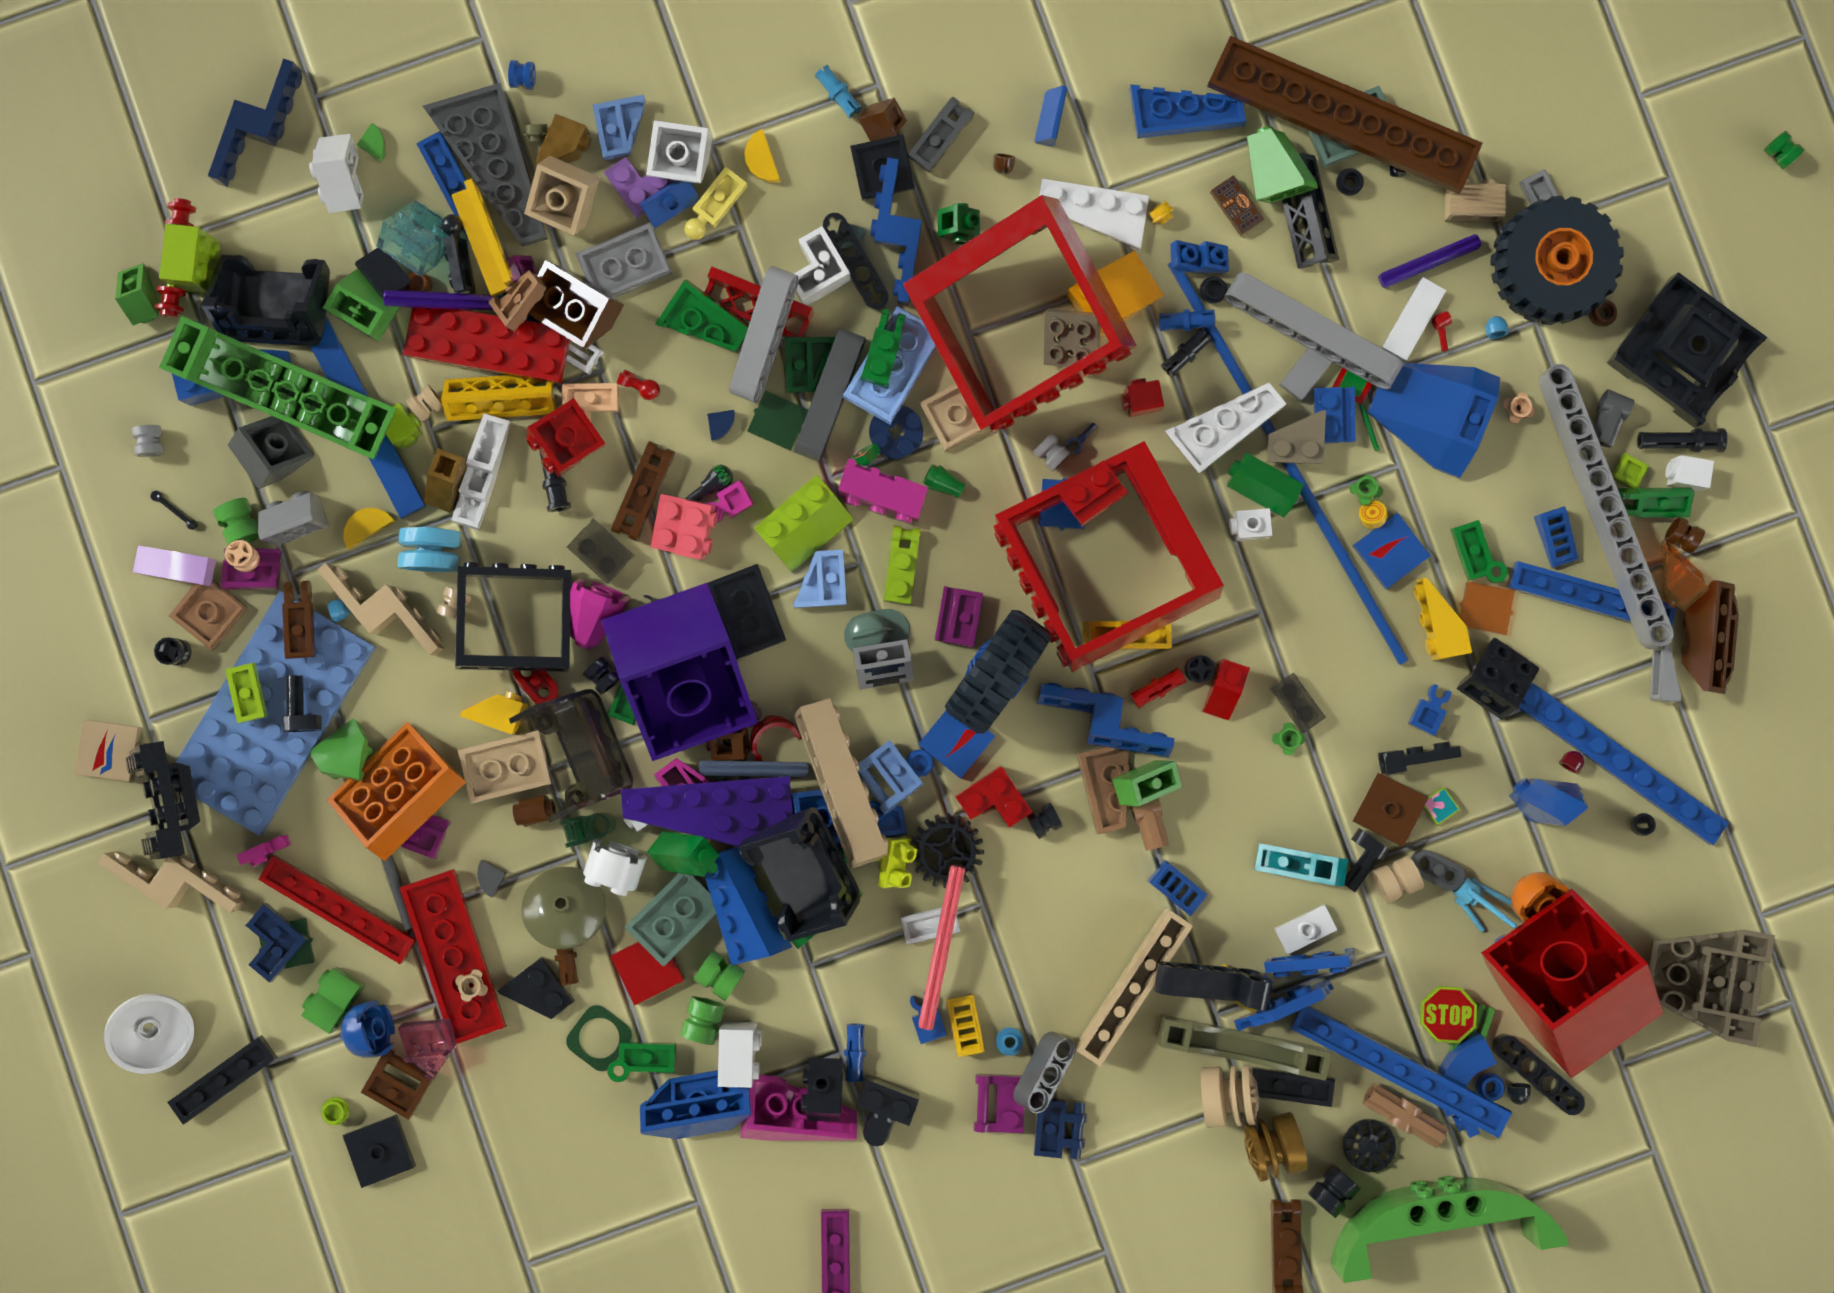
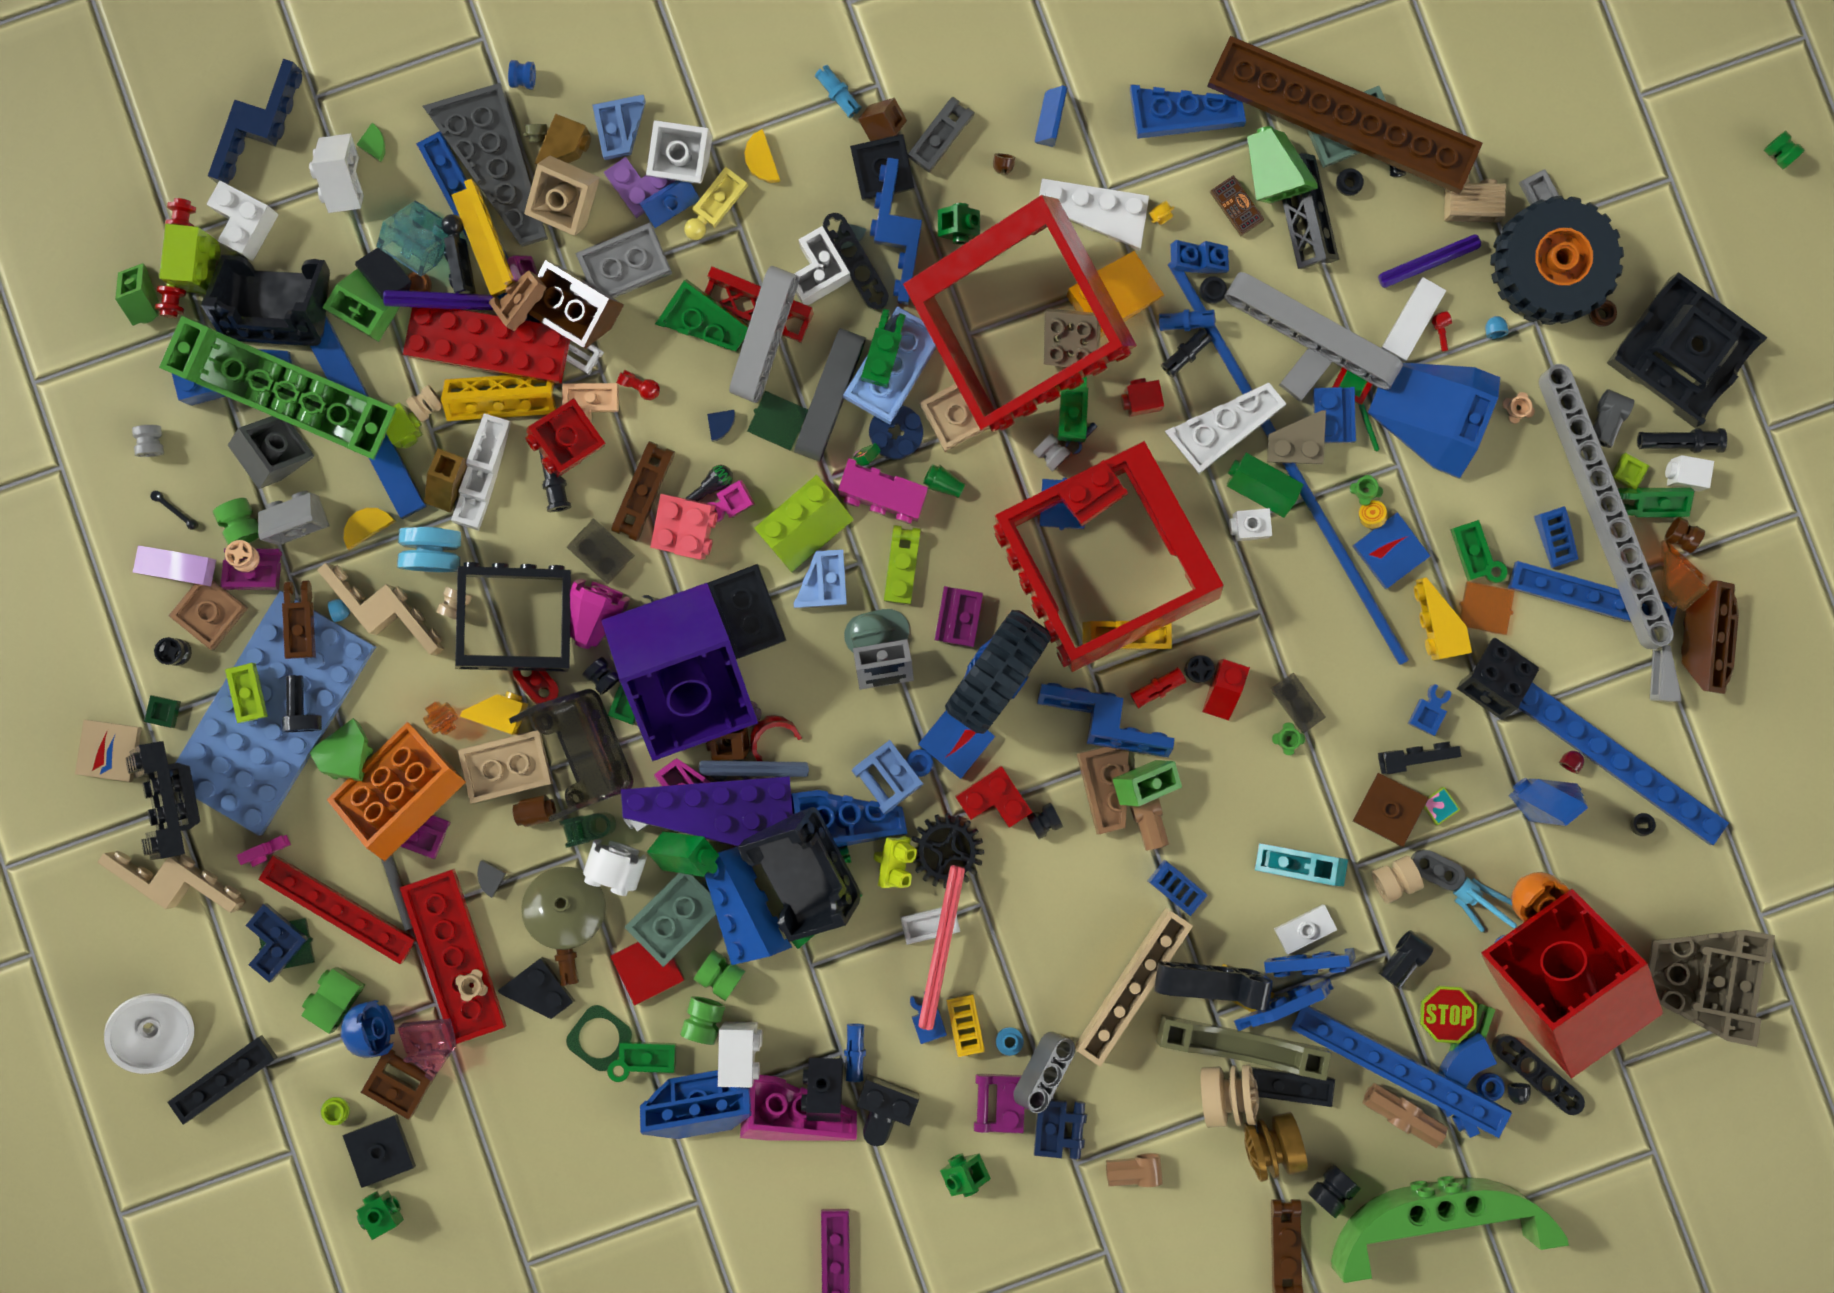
(162, 711): none -> dark green tile
(247, 222): none -> white brick
(379, 1214): none -> green brick
(440, 718): none -> clear orange gear
(804, 361): dark green wing -> none
(841, 783): tan brick -> none
(965, 1174): none -> green brick
(1073, 413): none -> green hinge
(1141, 1170): none -> medium nougat piece
(1369, 1145): black wheel -> none
(1373, 852): black piece -> none
(1409, 954): none -> black piece

